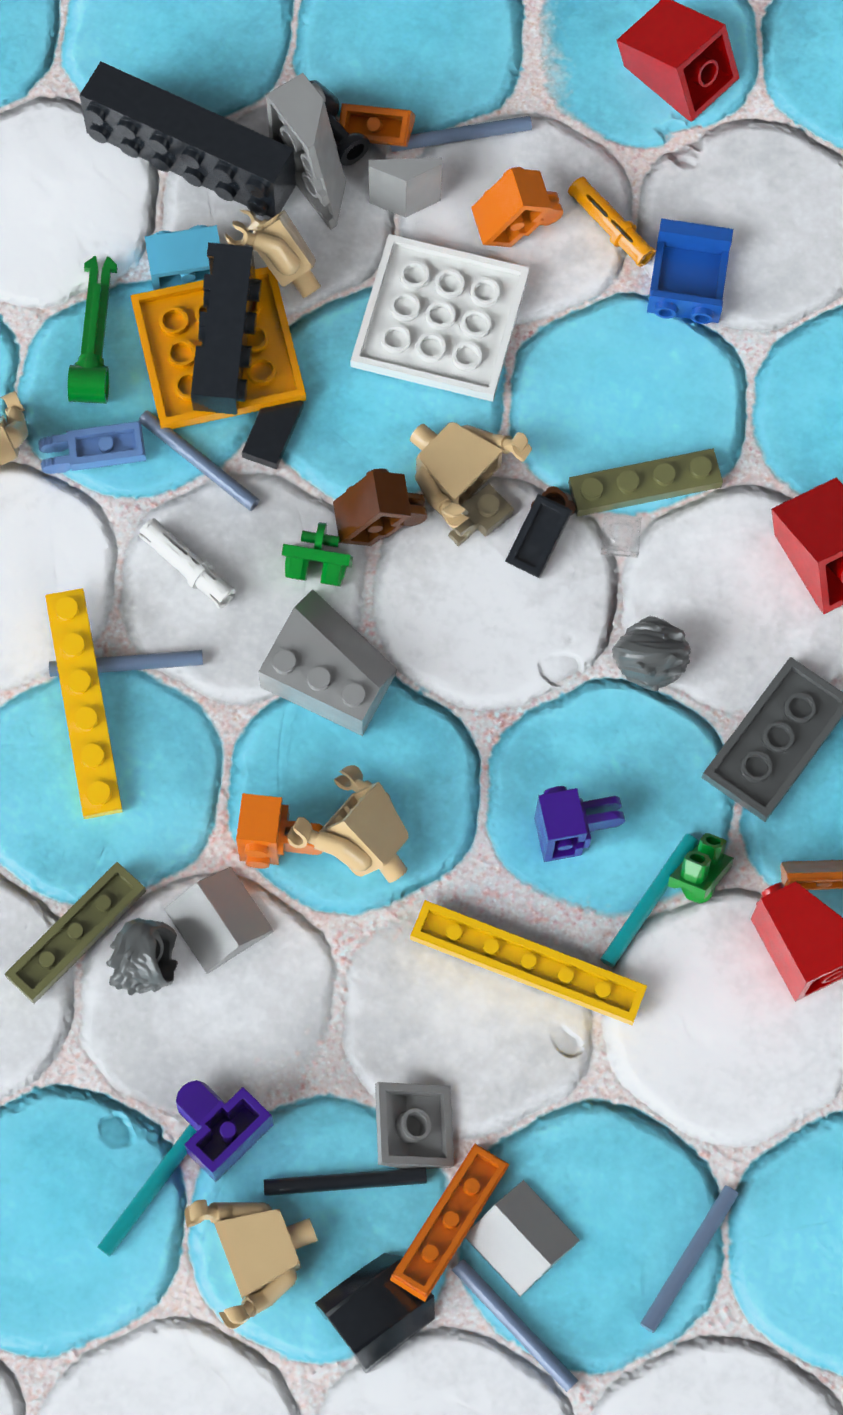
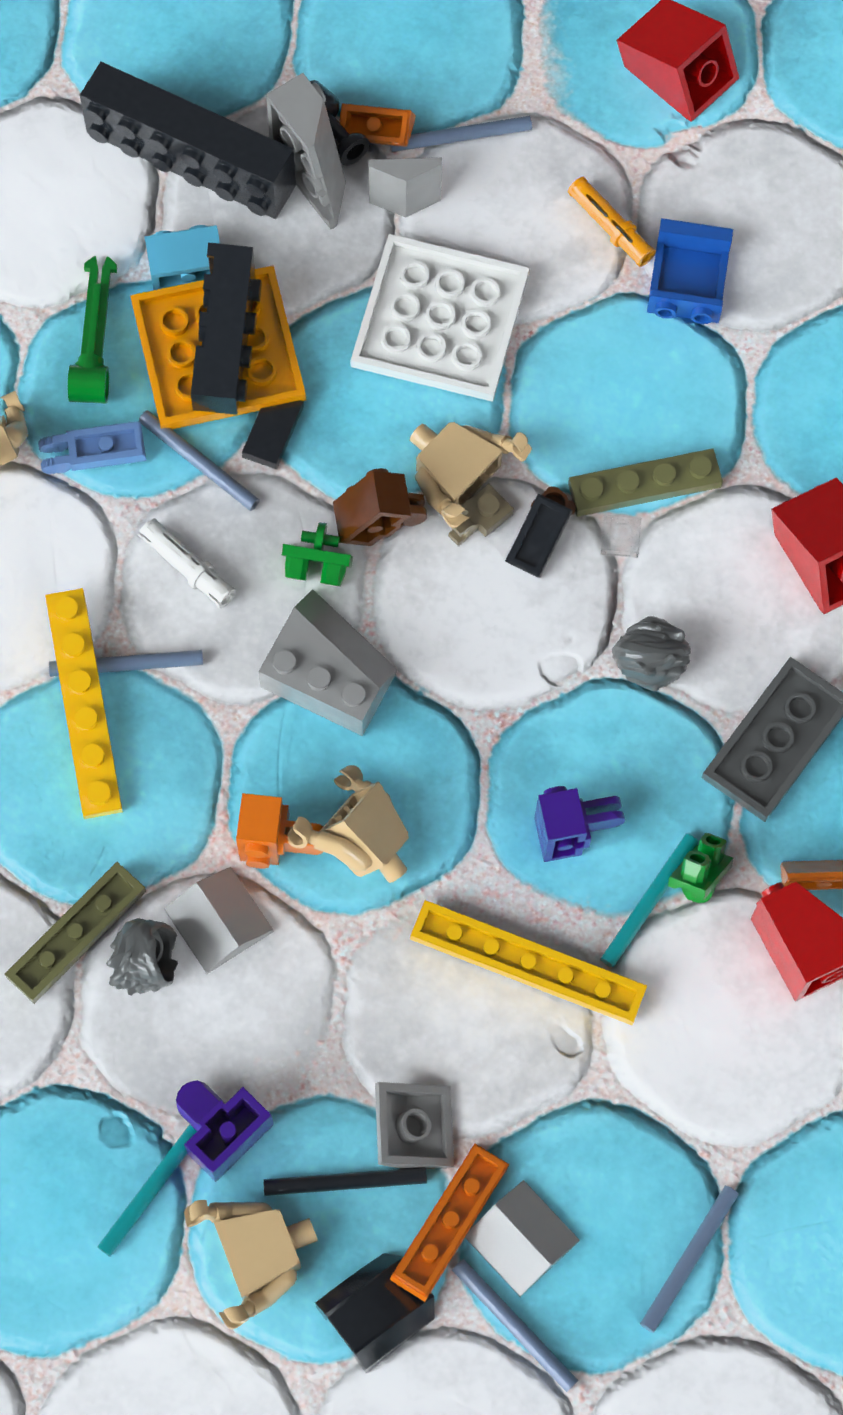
(280, 249): tan torso -> none
(515, 208): orange brick -> none

